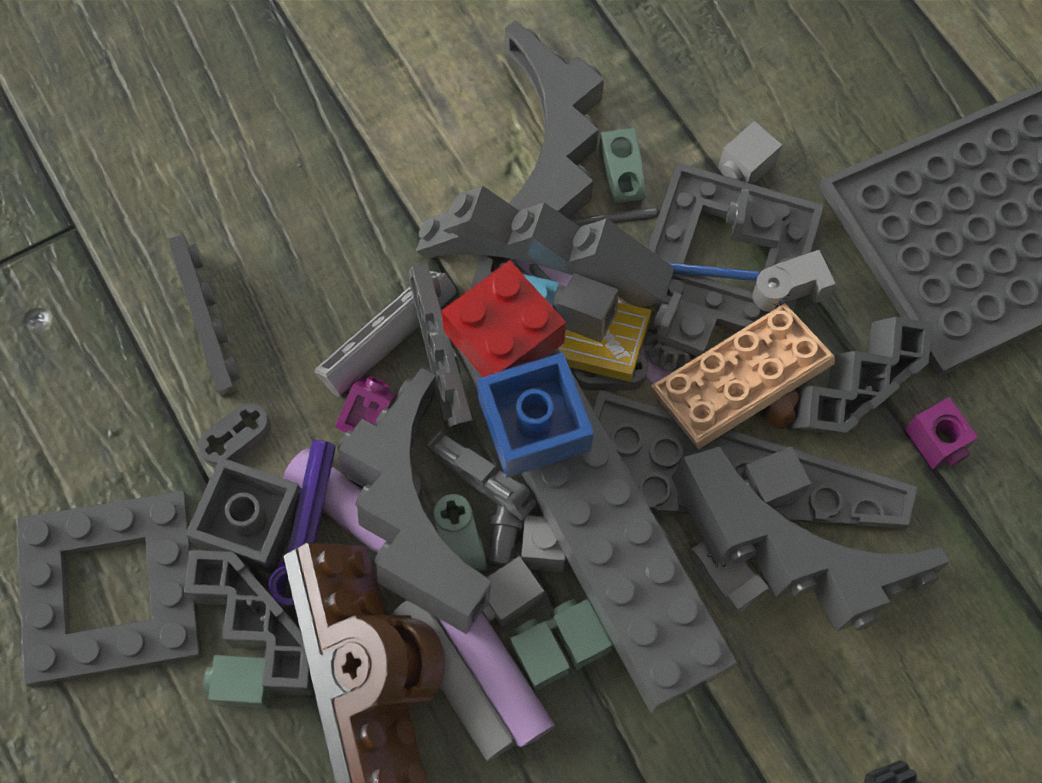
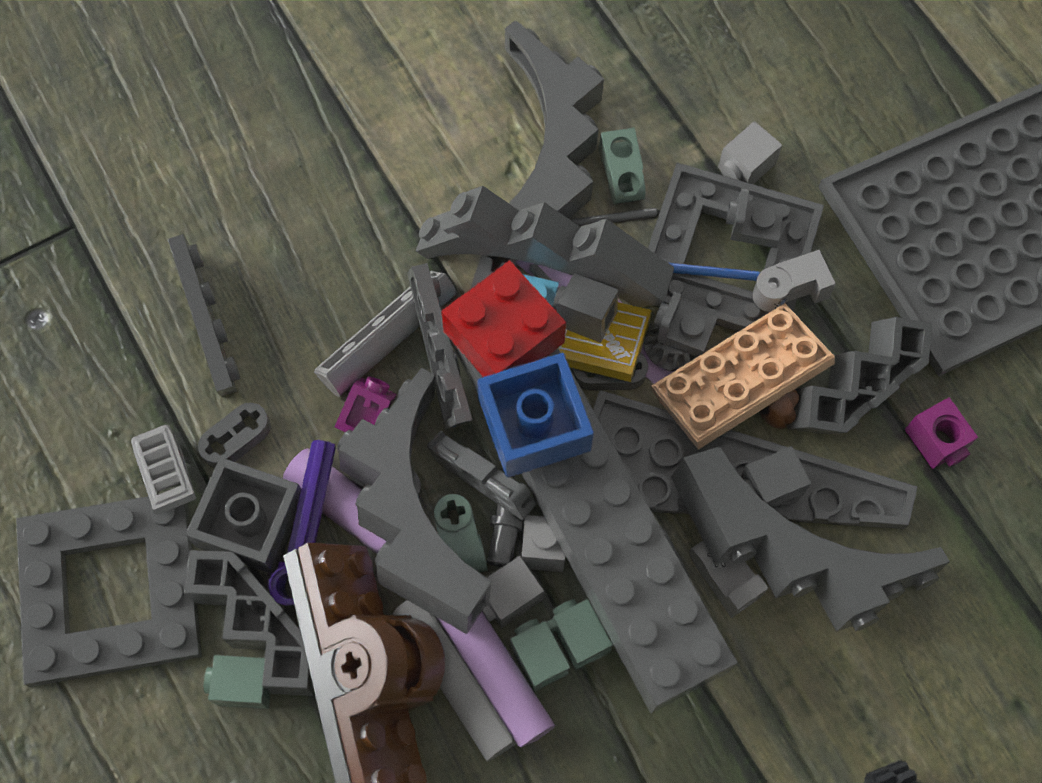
(163, 446): none -> light grey slope

